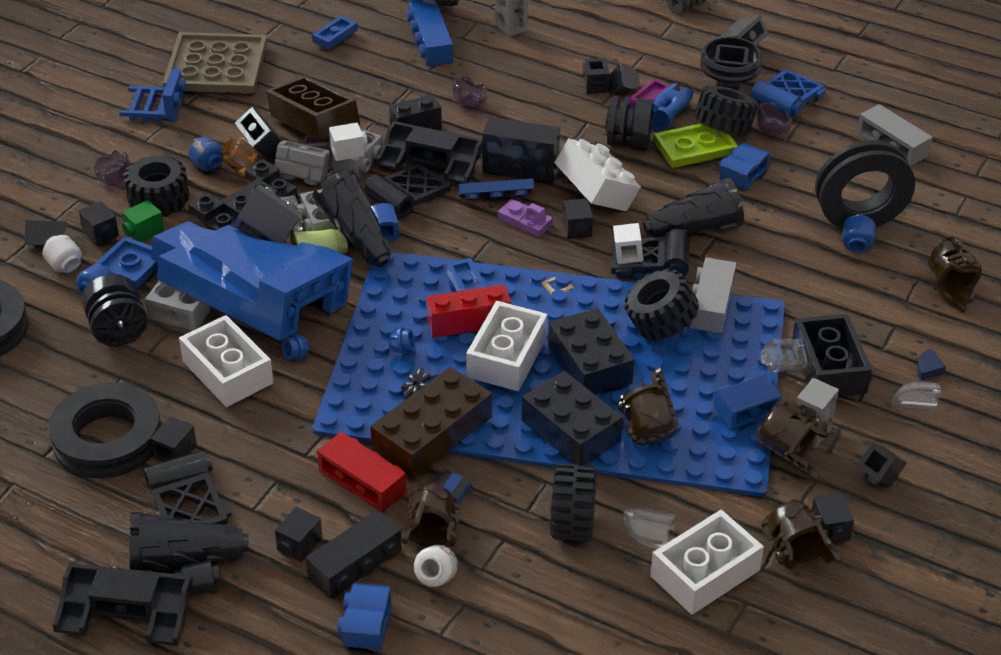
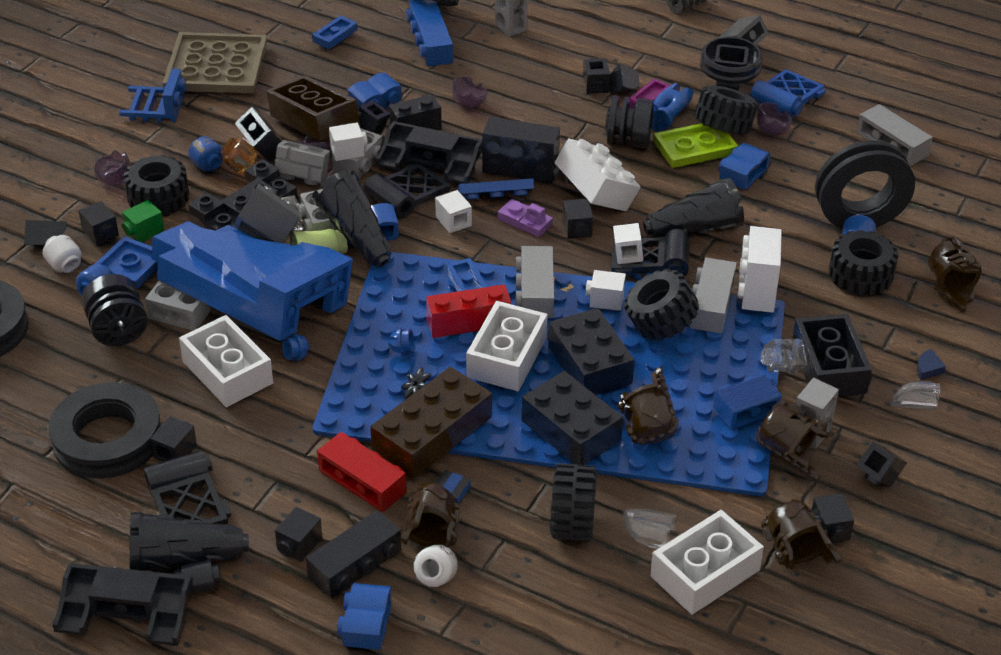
(373, 117): none -> black brick
(378, 88): none -> blue brick
(453, 211): none -> white brick
(535, 279): none -> light grey brick
(606, 290): none -> white brick
(760, 269): none -> white brick
(863, 262): none -> black tyre

